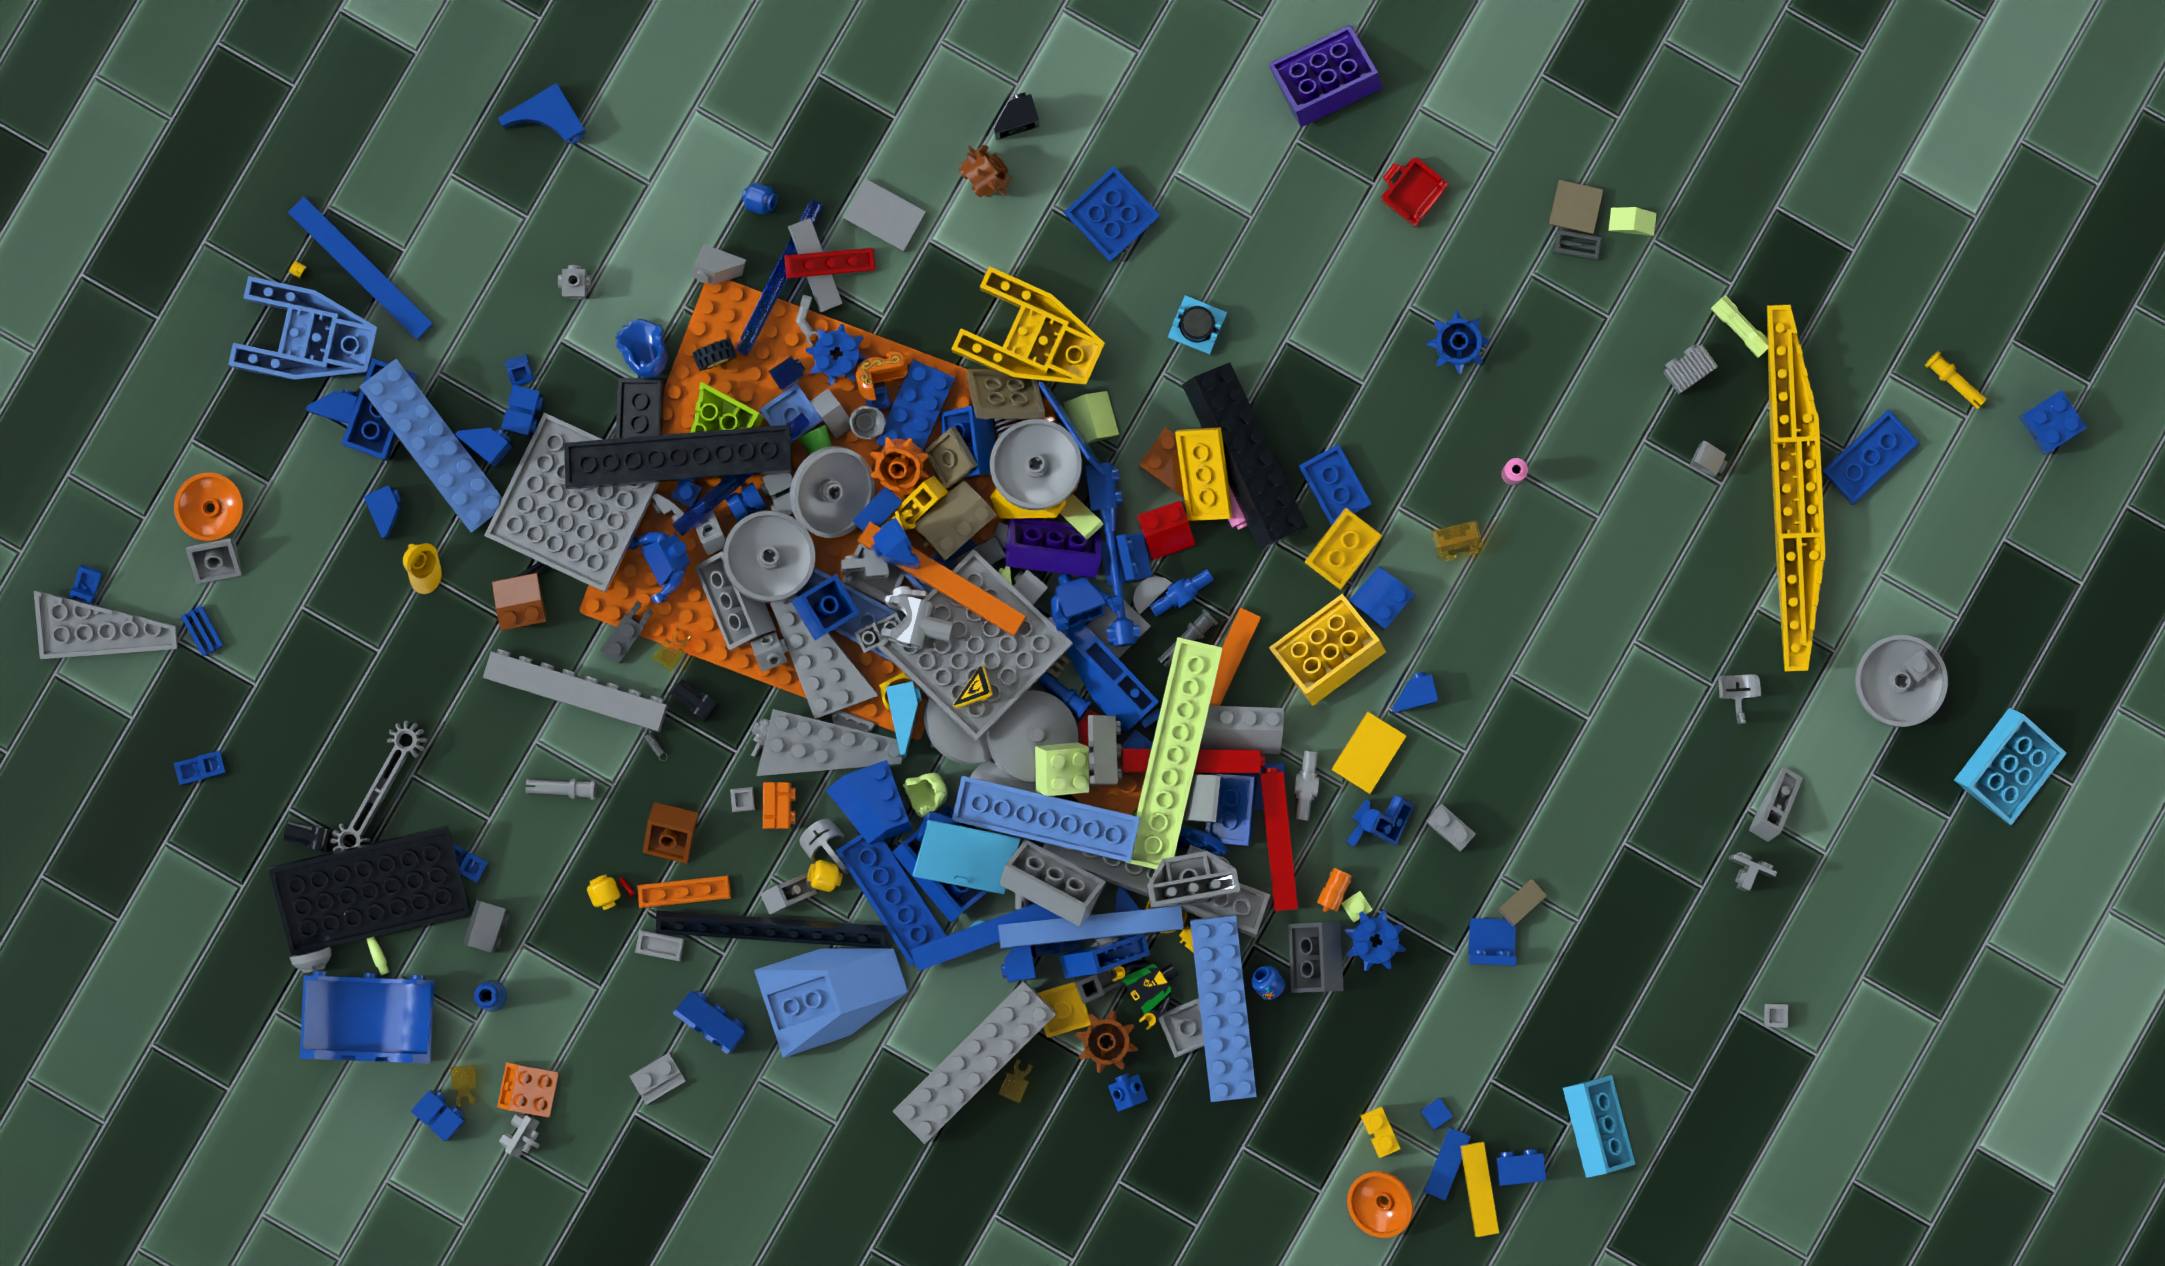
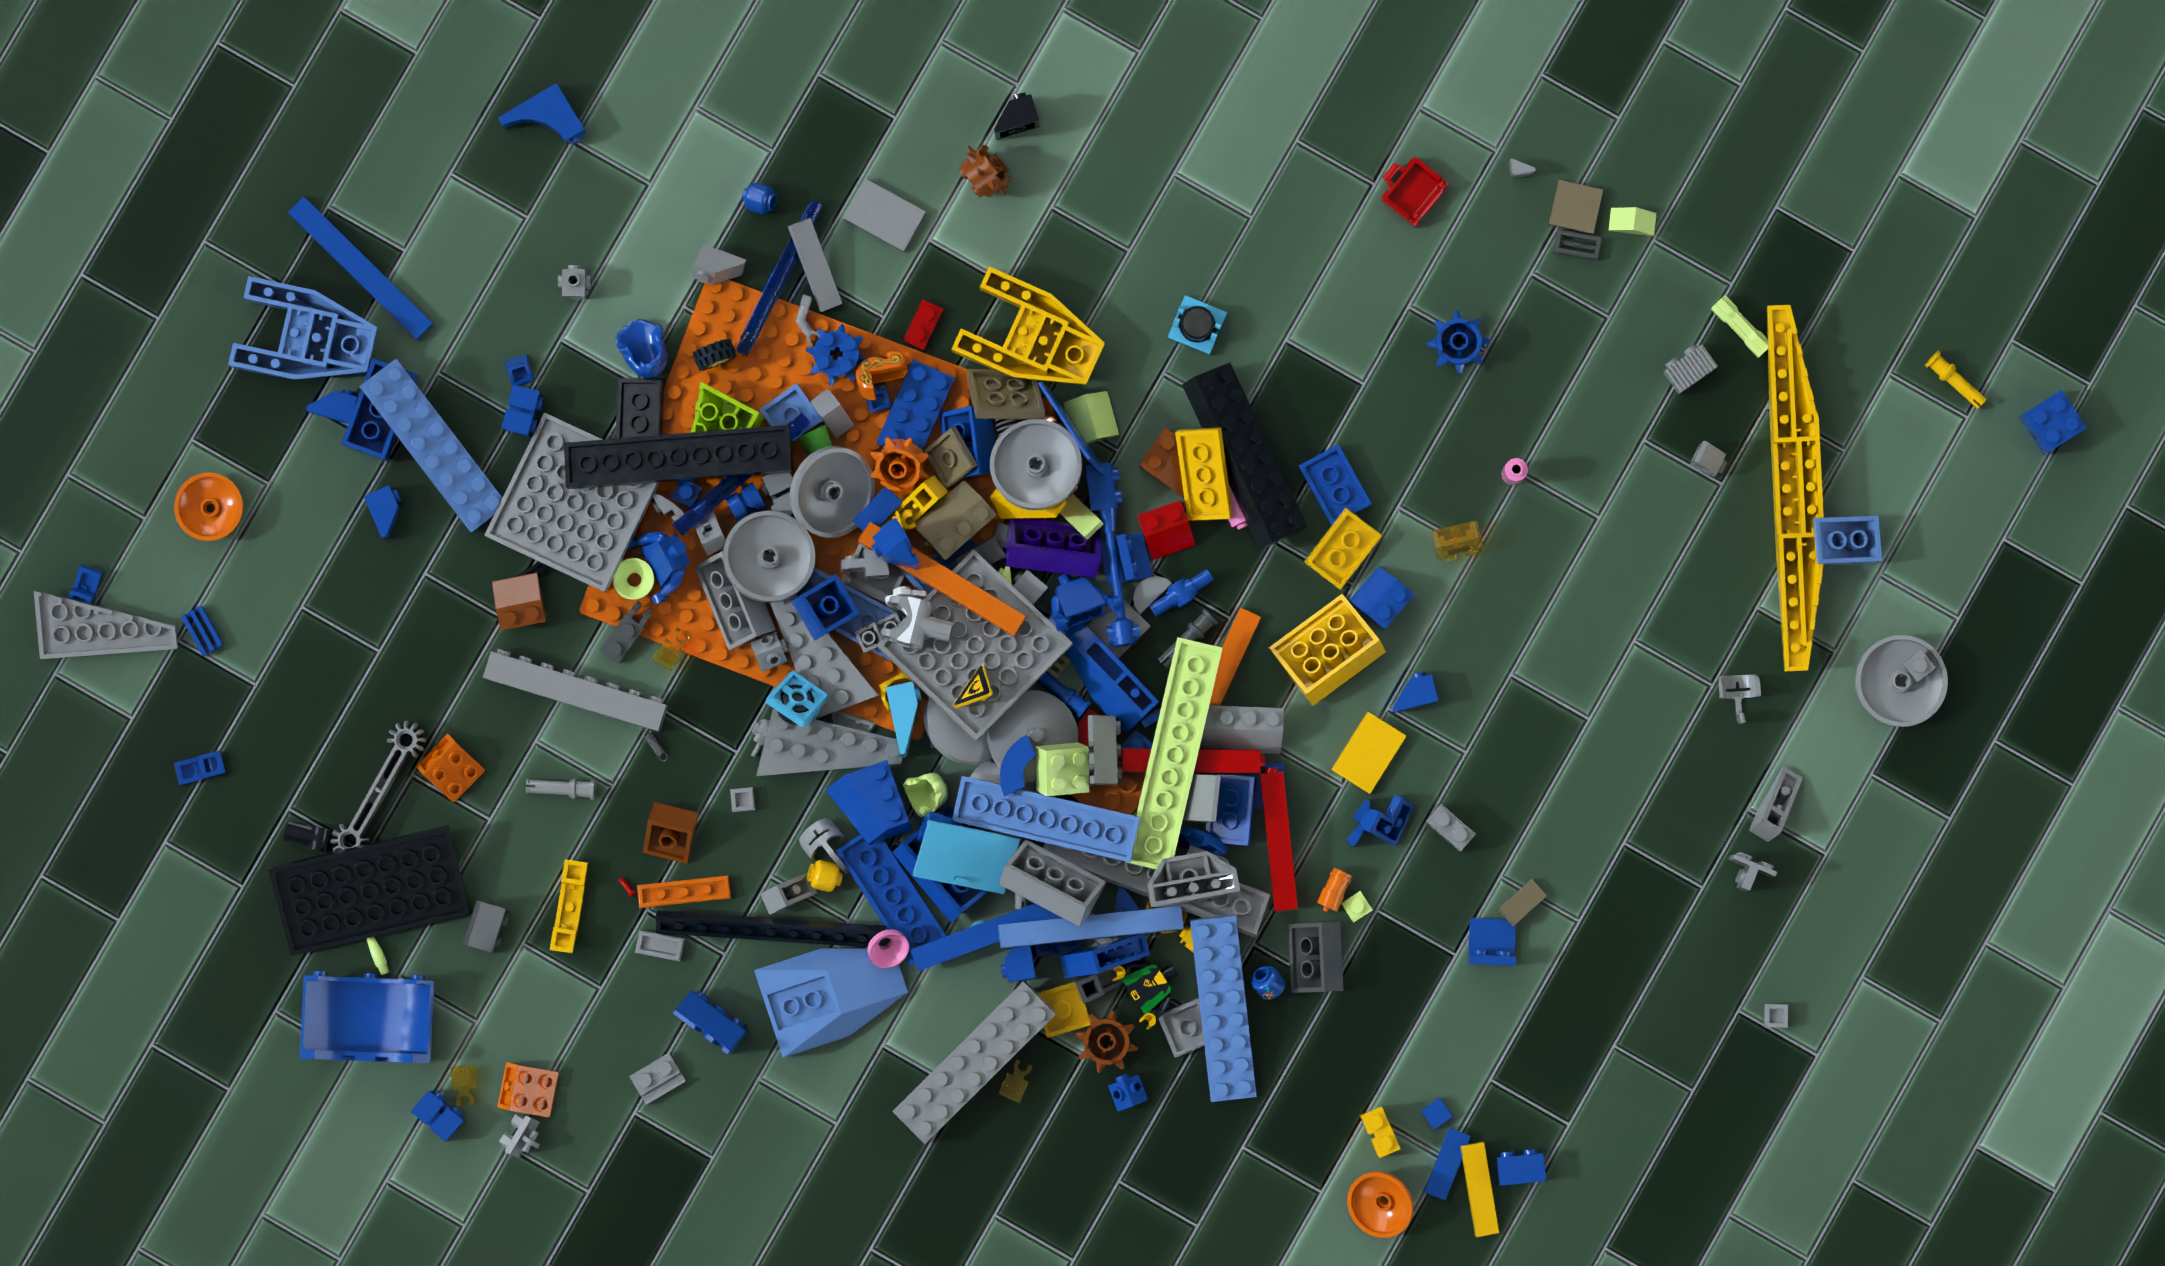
(214, 560): light grey slope -> none
(297, 269): yellow hand -> none
(311, 960): light grey piece -> none
(422, 567): yellow piece -> none
(450, 768): none -> orange bracket
(469, 864): blue slope -> none
(487, 443): blue slope -> none
(498, 995): blue plant -> none
(569, 906): none -> yellow slope
(603, 892): yellow head -> none
(628, 567): none -> yellowish green piece
(698, 702): black piece -> none
(777, 805): orange brick -> none
(788, 373): clear blue brick -> none
(797, 700): none -> medium azure piece
(829, 263): red tile -> none
(867, 422): light grey hair -> none
(891, 954): none -> bright pink piece
(923, 325): none -> red plate
(1014, 765): none -> blue tile
(1111, 214): blue plate -> none
(1306, 785): light grey pin -> none
(1325, 75): dark purple slope -> none
(1387, 934): blue brick -> none
(1520, 169): none -> light grey slope
(1599, 1126): medium azure slope -> none
(1847, 540): none -> medium blue slope
(1870, 457): blue tile -> none
(2010, 766): medium azure slope -> none

